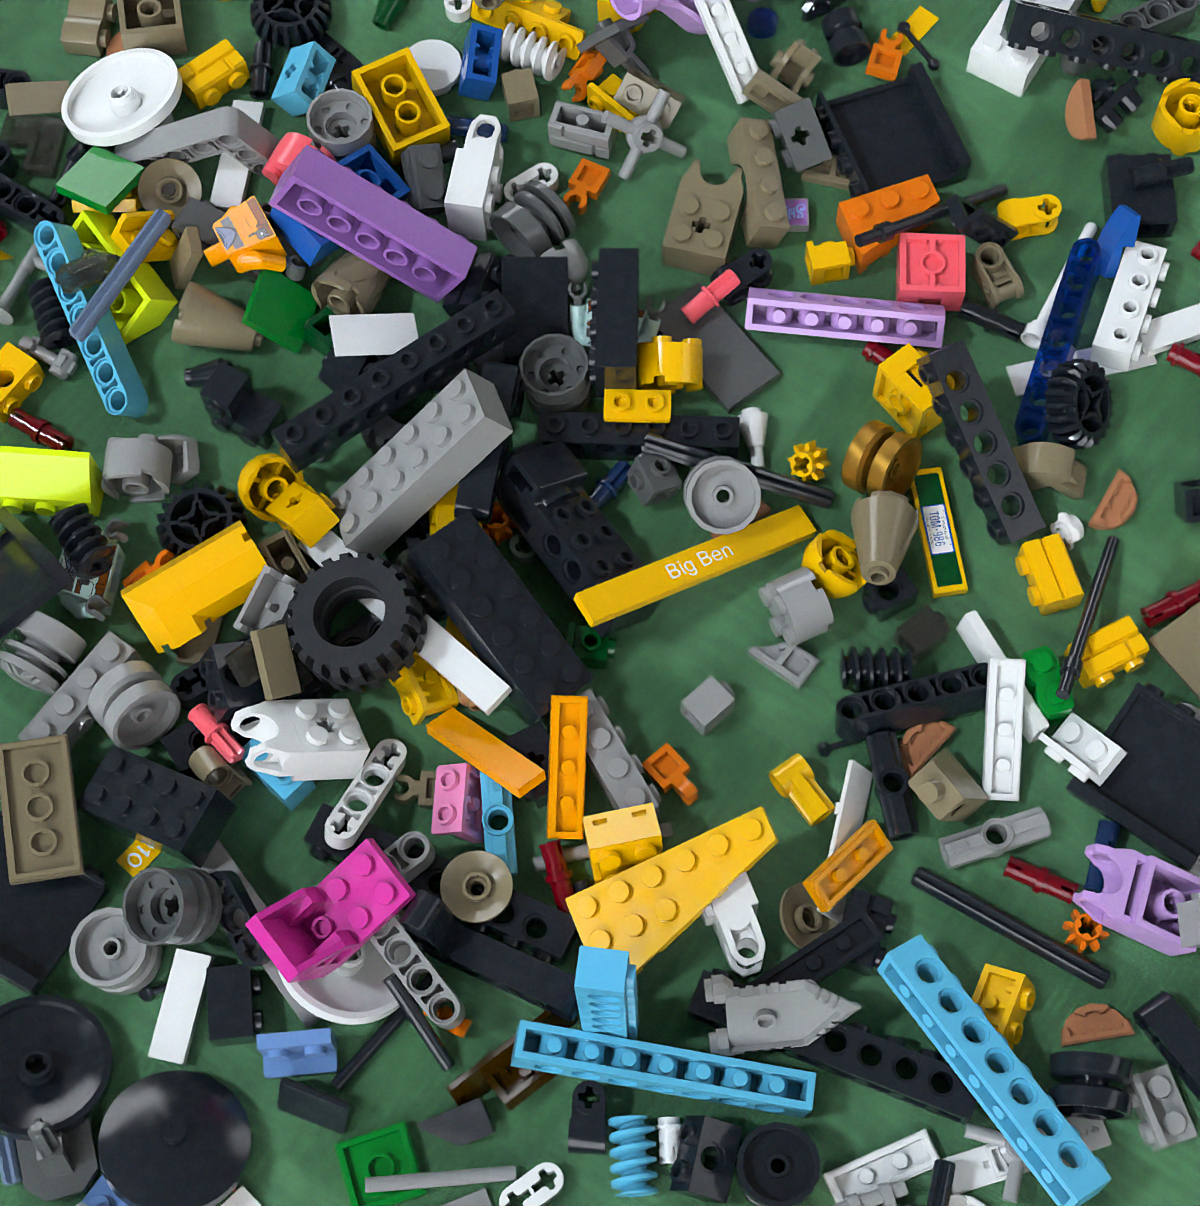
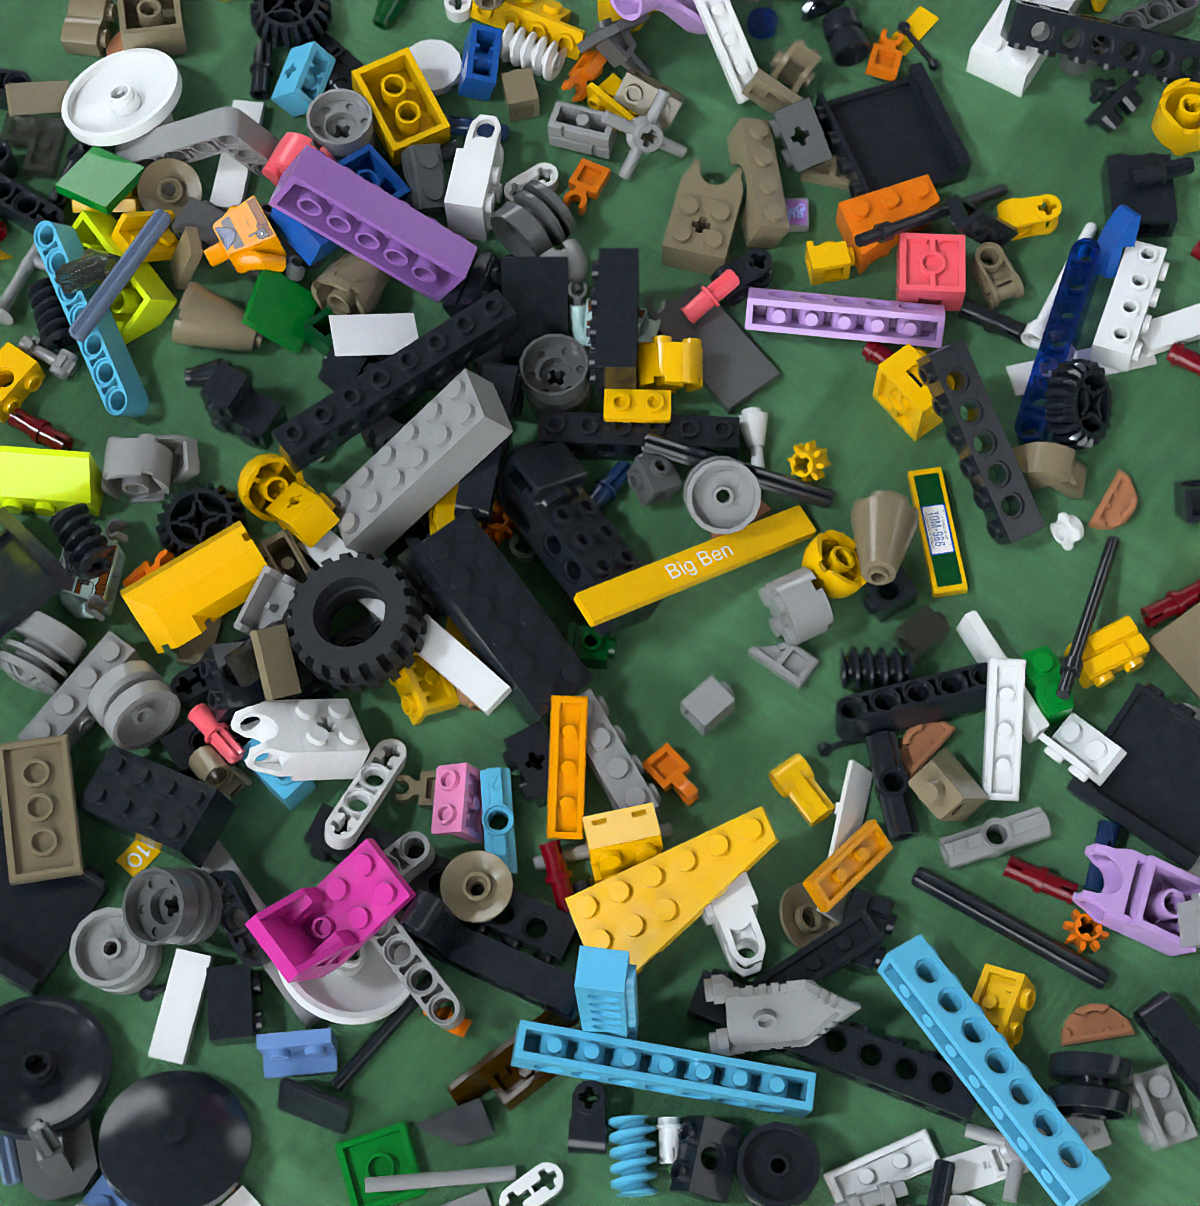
(213, 74): yellow brick -> none
(419, 1022): black bar -> none
(486, 752): light orange tile -> none
(881, 459): pearl gold wheel -> none
(1049, 574): yellow brick -> none
(1079, 111): nougat tile -> none

